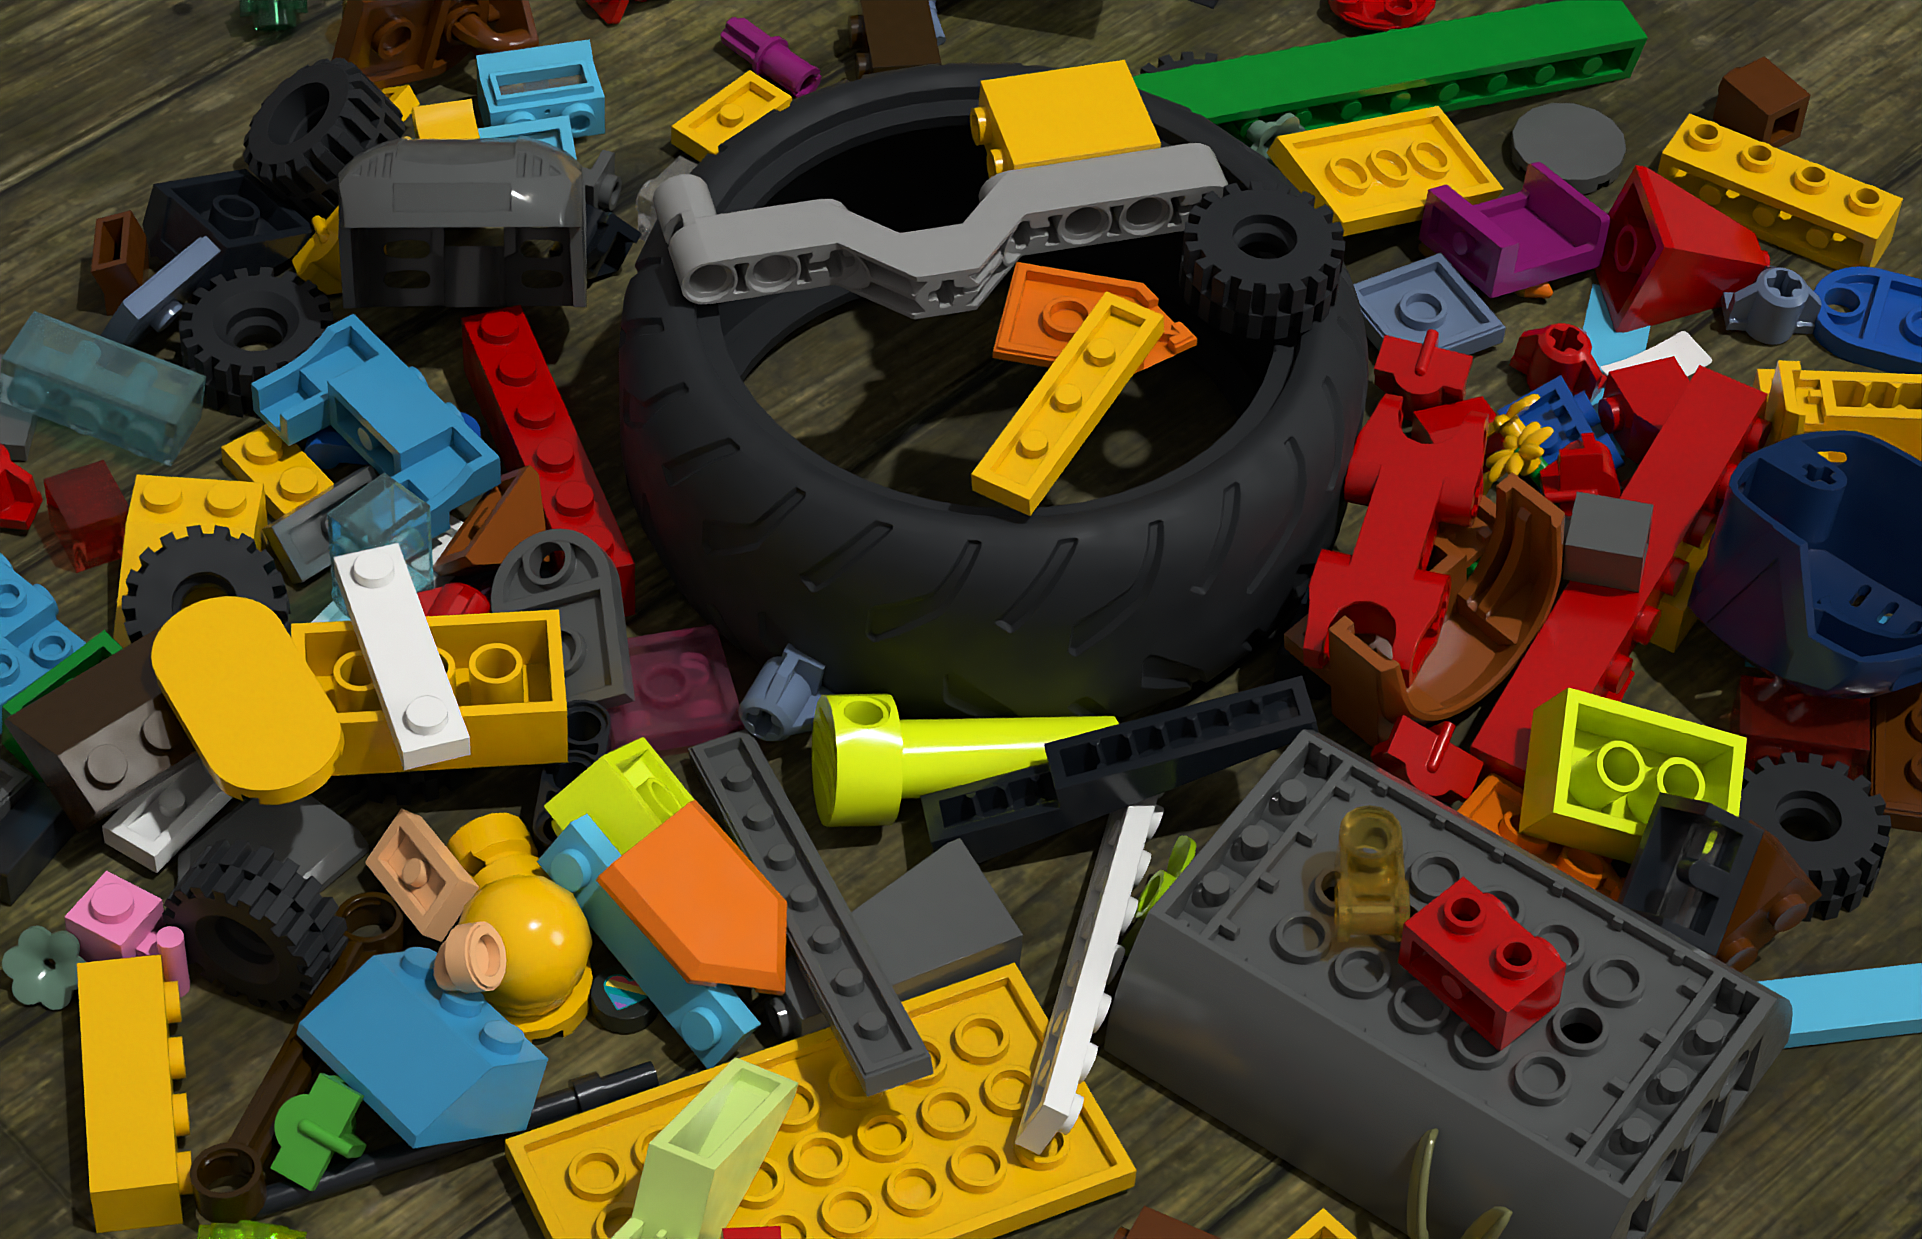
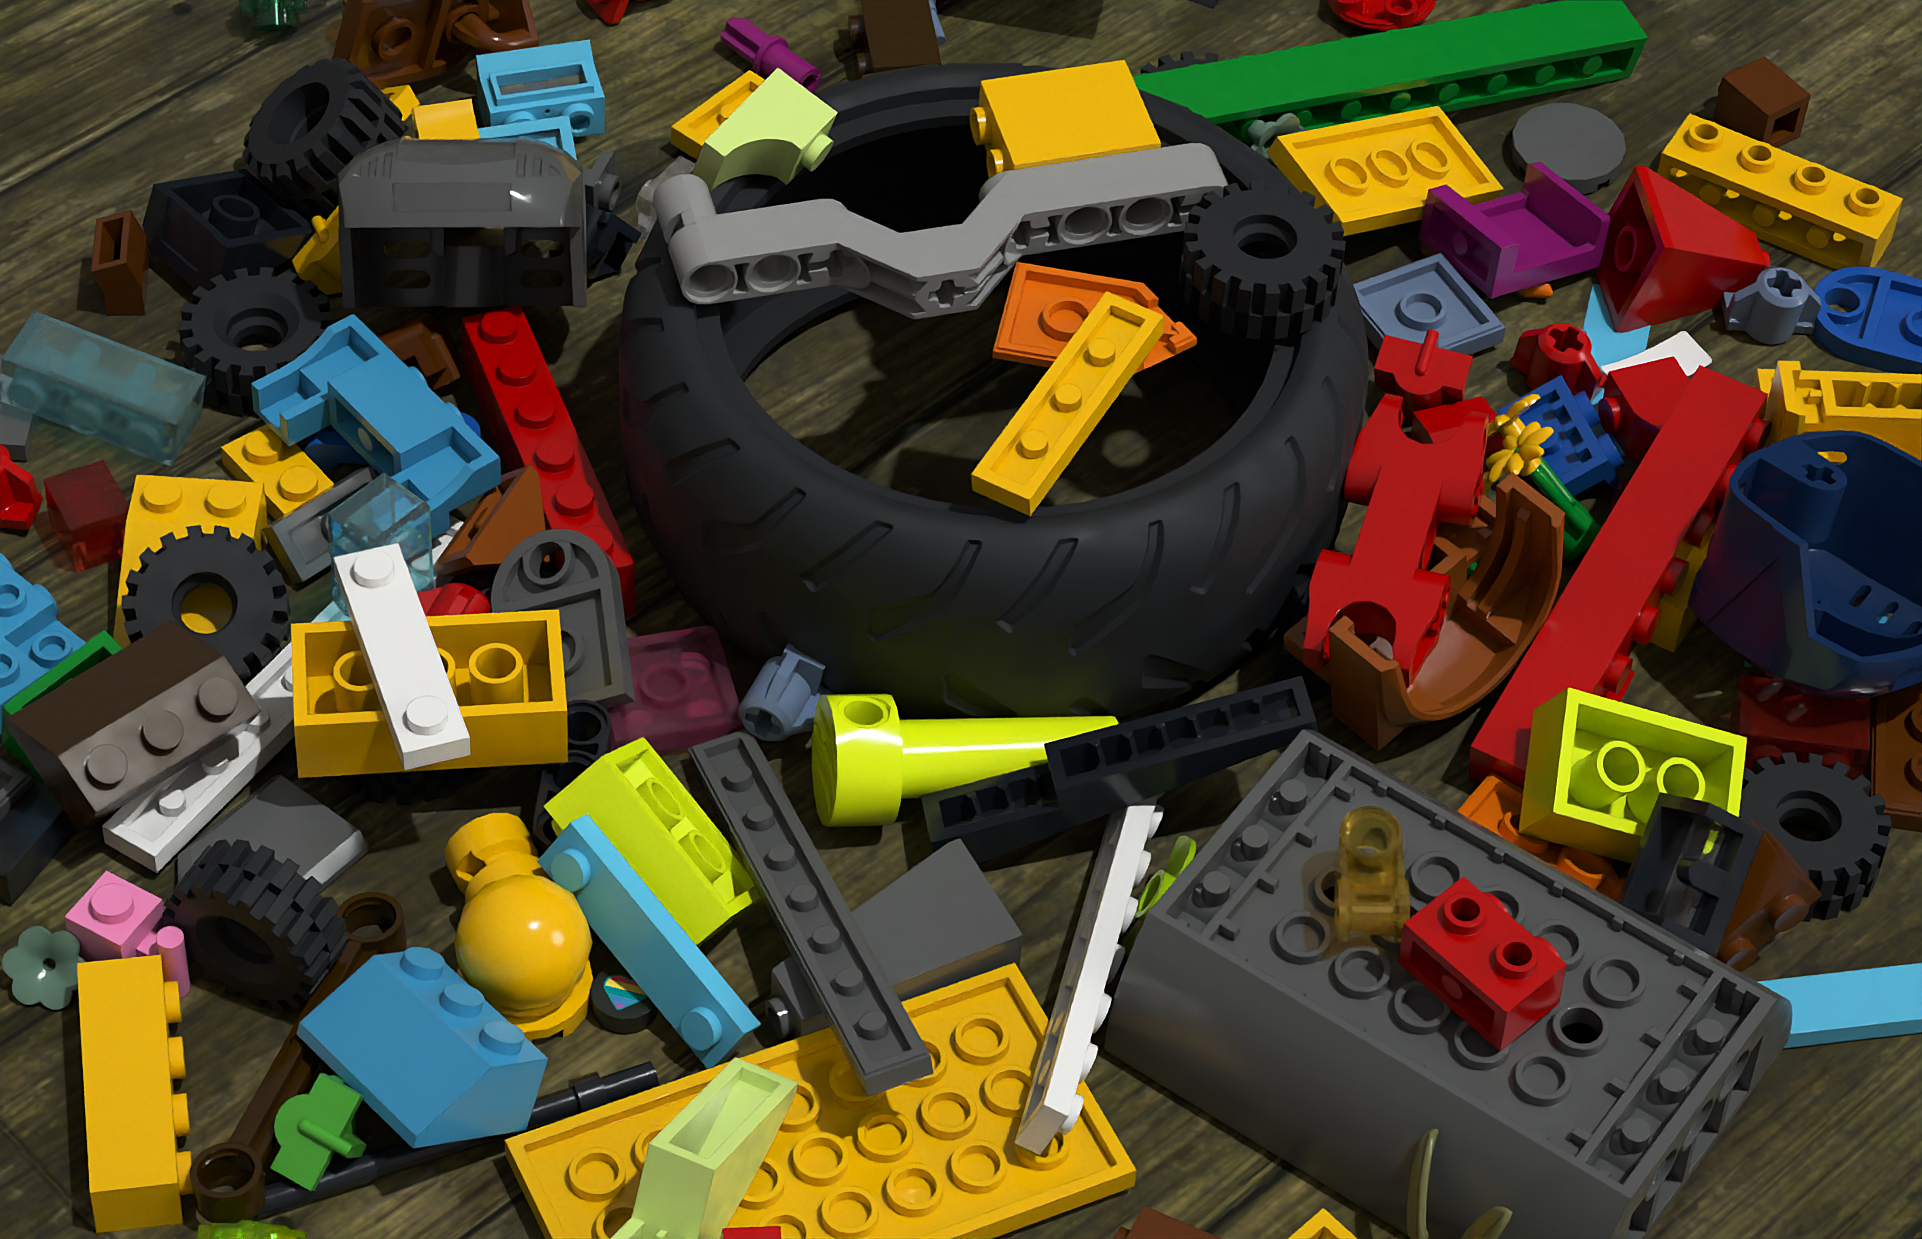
(162, 296): sand blue plate -> none
(247, 700): yellow tile -> none
(421, 875): light nougat plate -> none
(426, 347): none -> reddish brown piece
(471, 959): light nougat tile -> none
(703, 904): orange tile -> none
(769, 134): none -> yellowish green arch
(1428, 760): red piece -> none
(1580, 467): red piece -> none
(1606, 541): dark grey brick -> none

